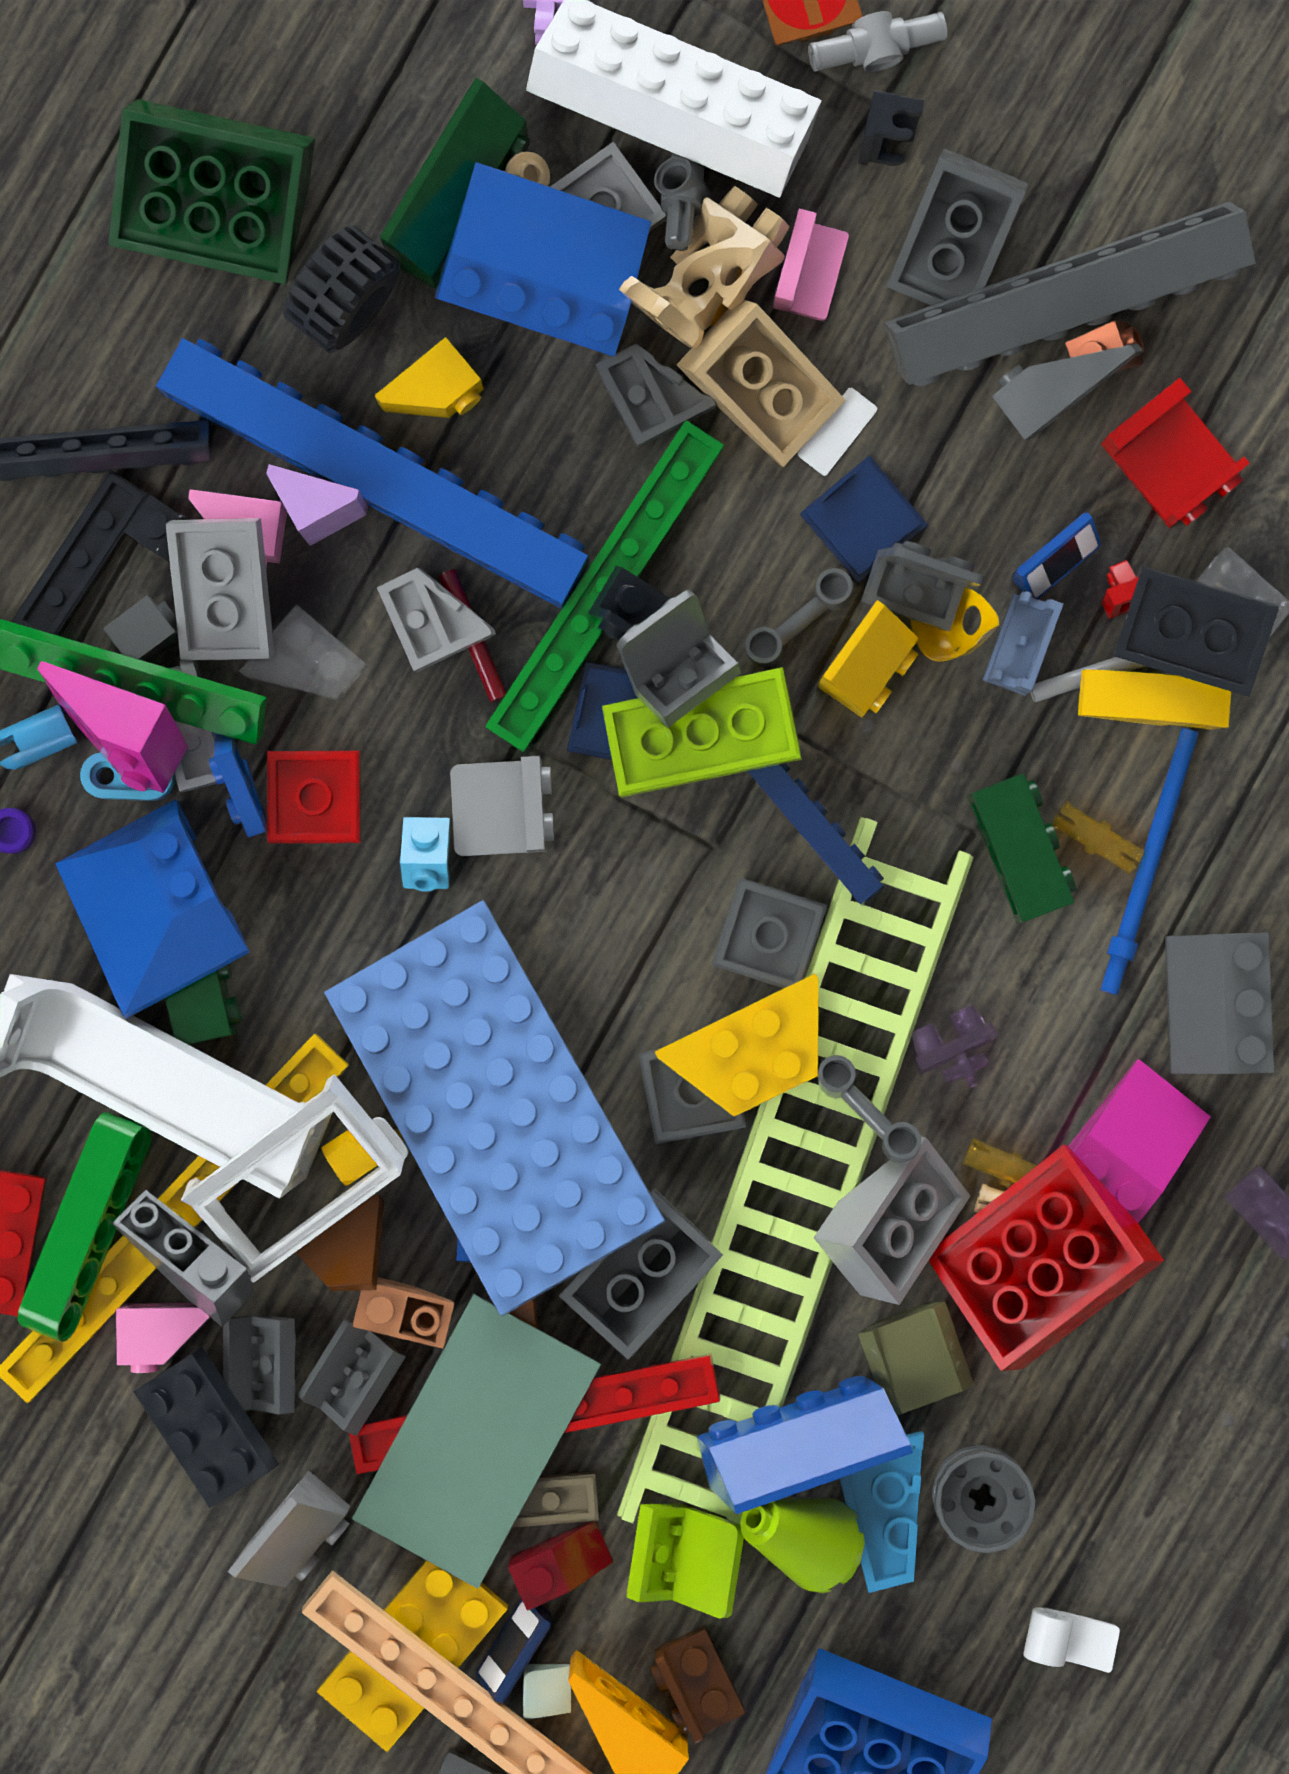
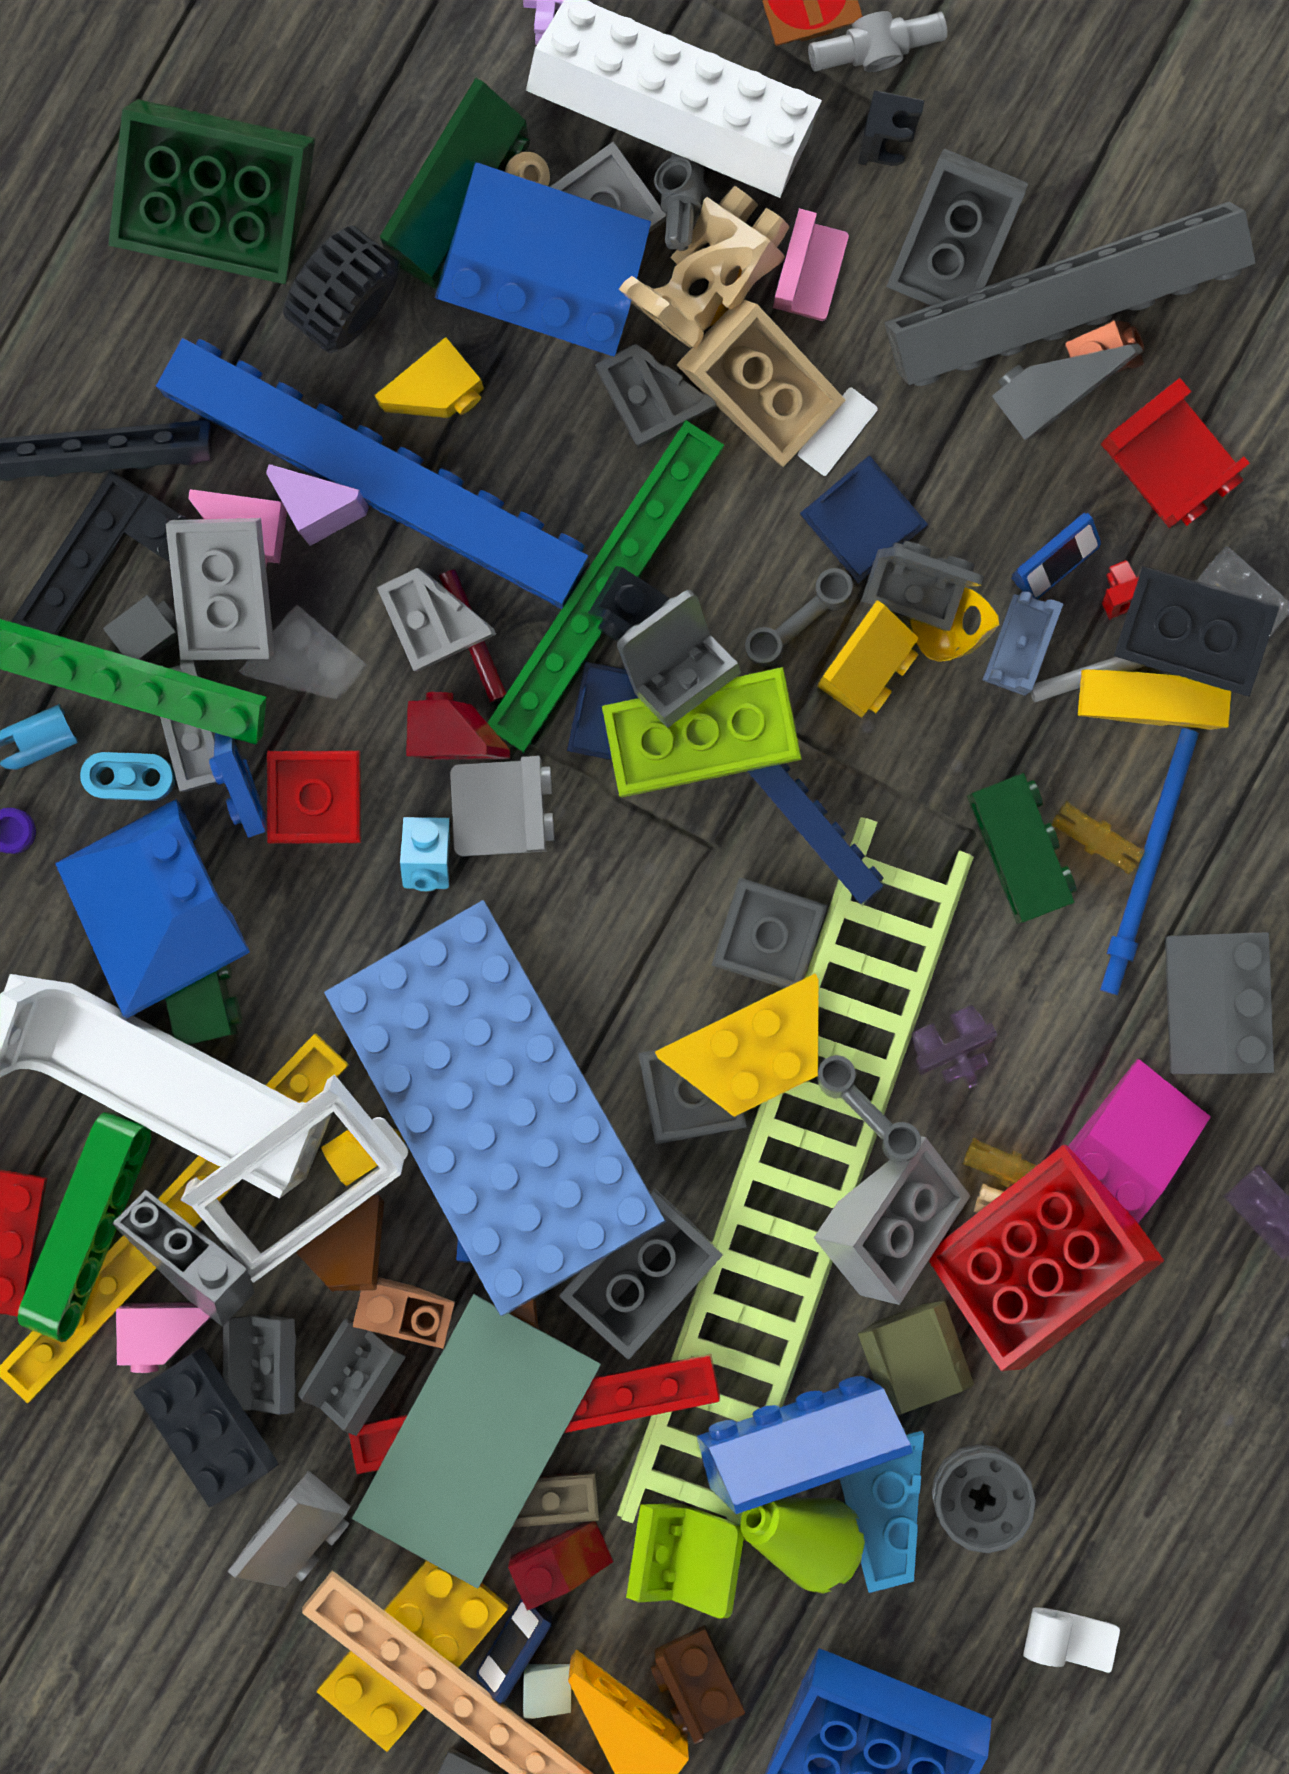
(124, 727): dark pink slope -> none
(450, 731): none -> dark red slope

